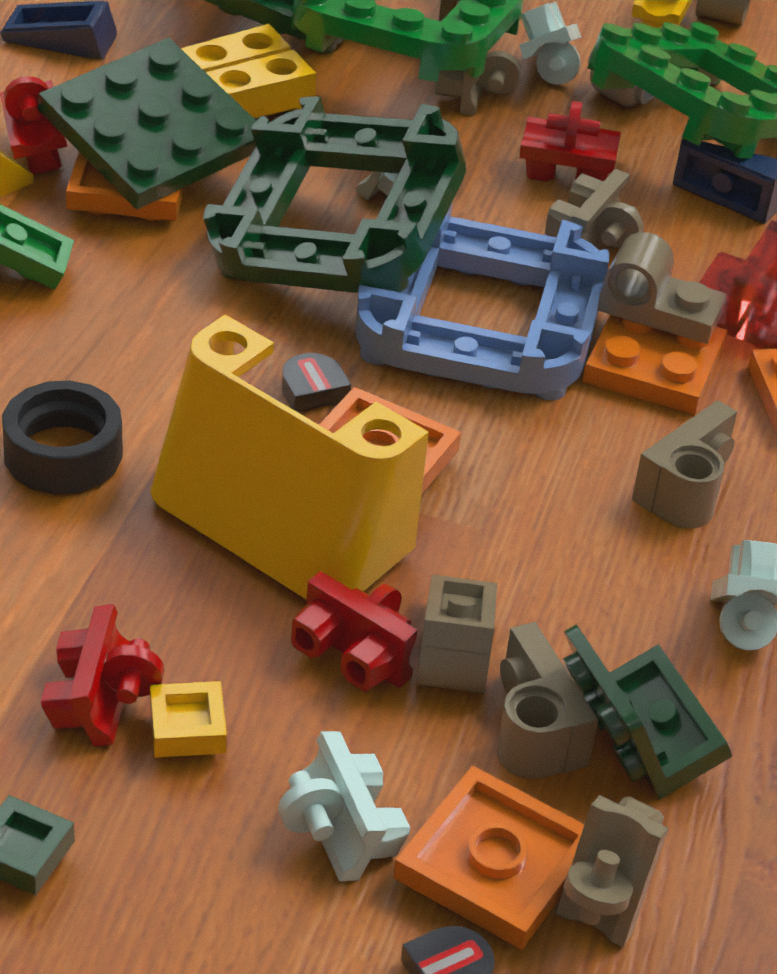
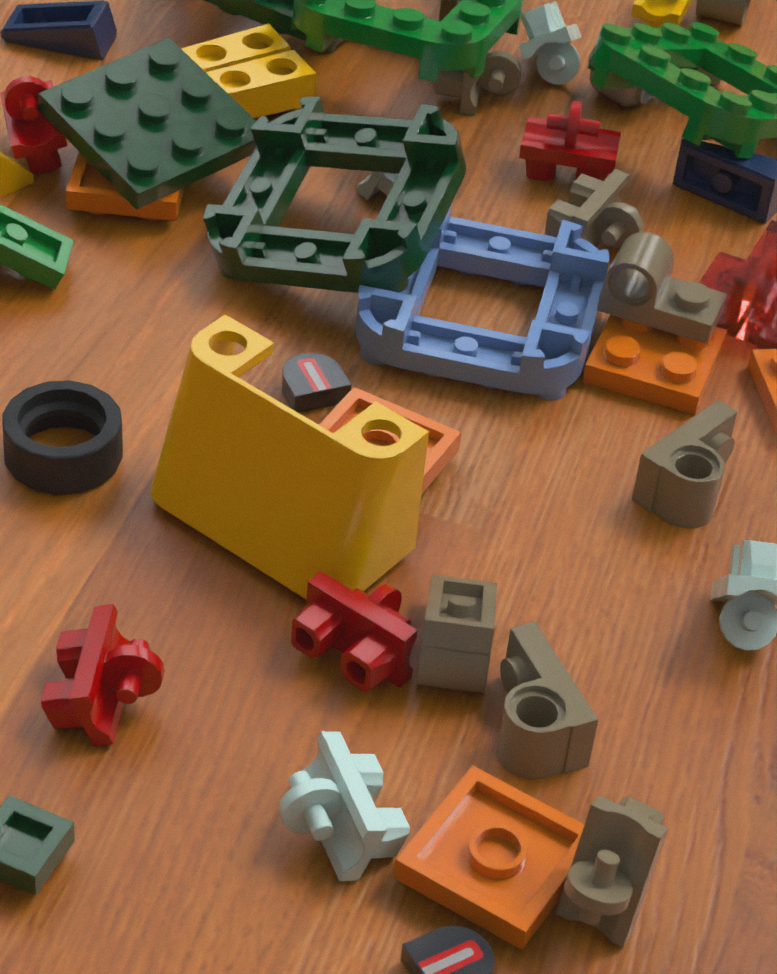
(188, 719): yellow plate -> none
(649, 715): dark green bracket -> none

